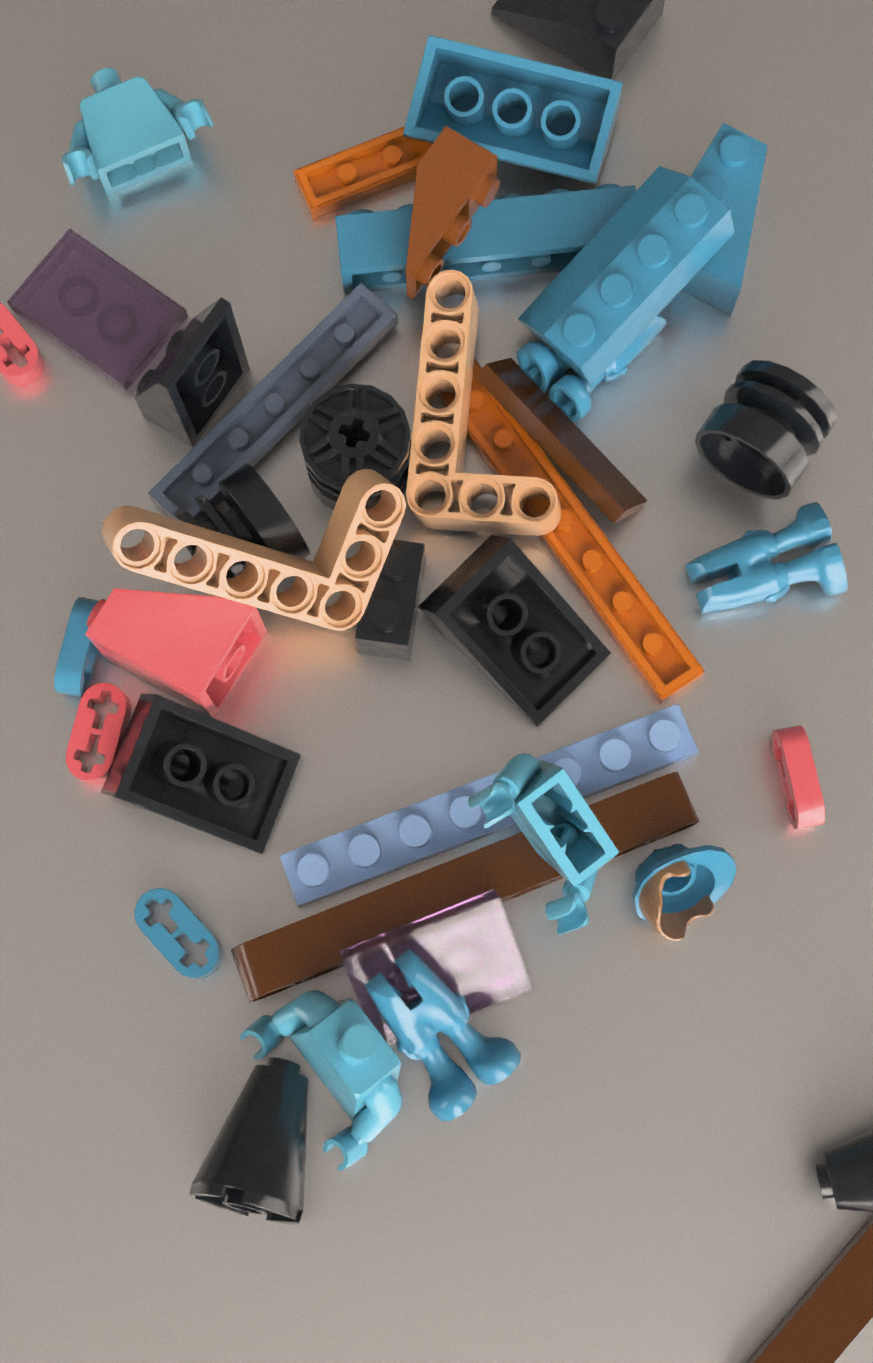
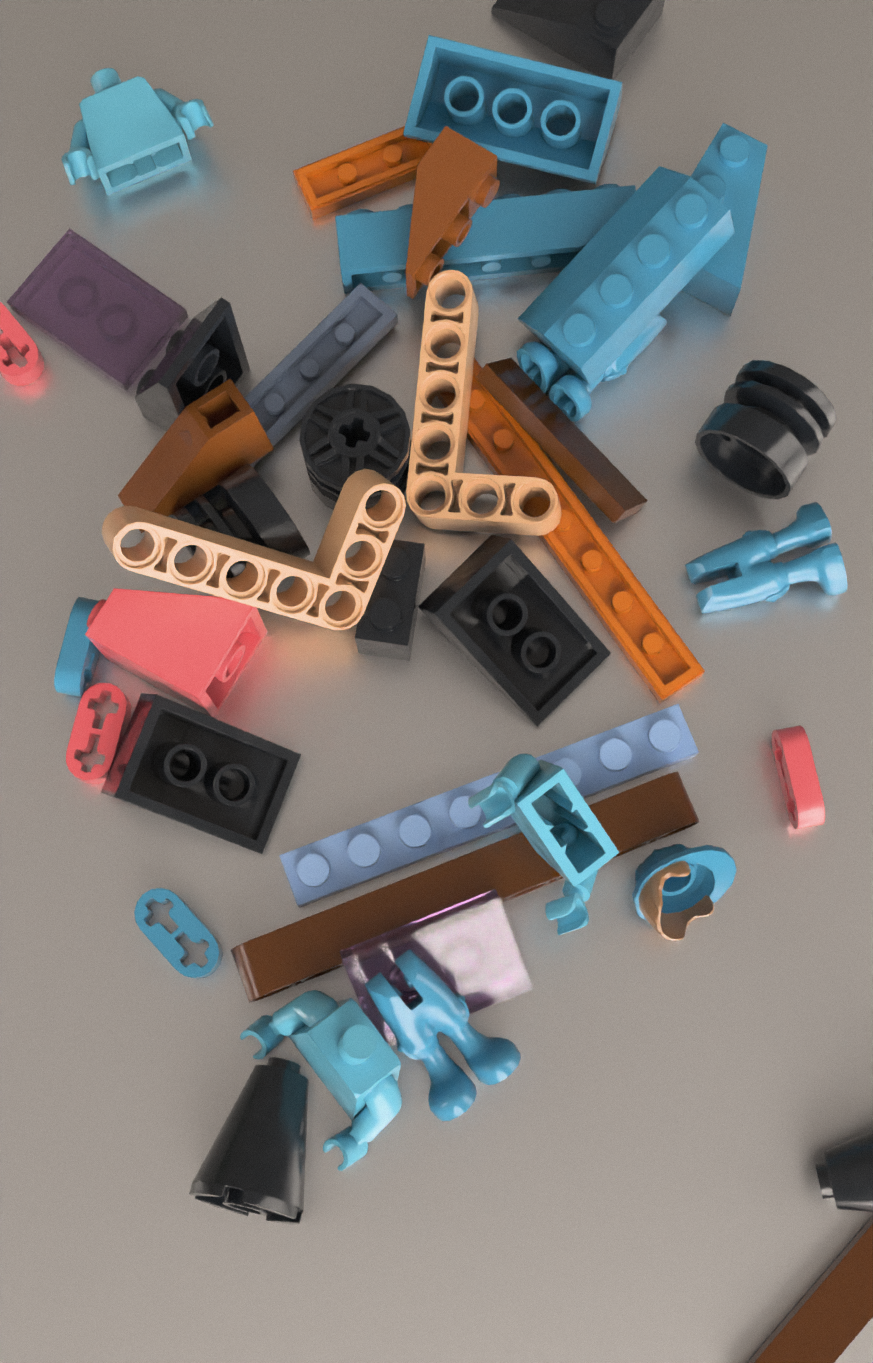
(197, 452): none -> dark orange slope

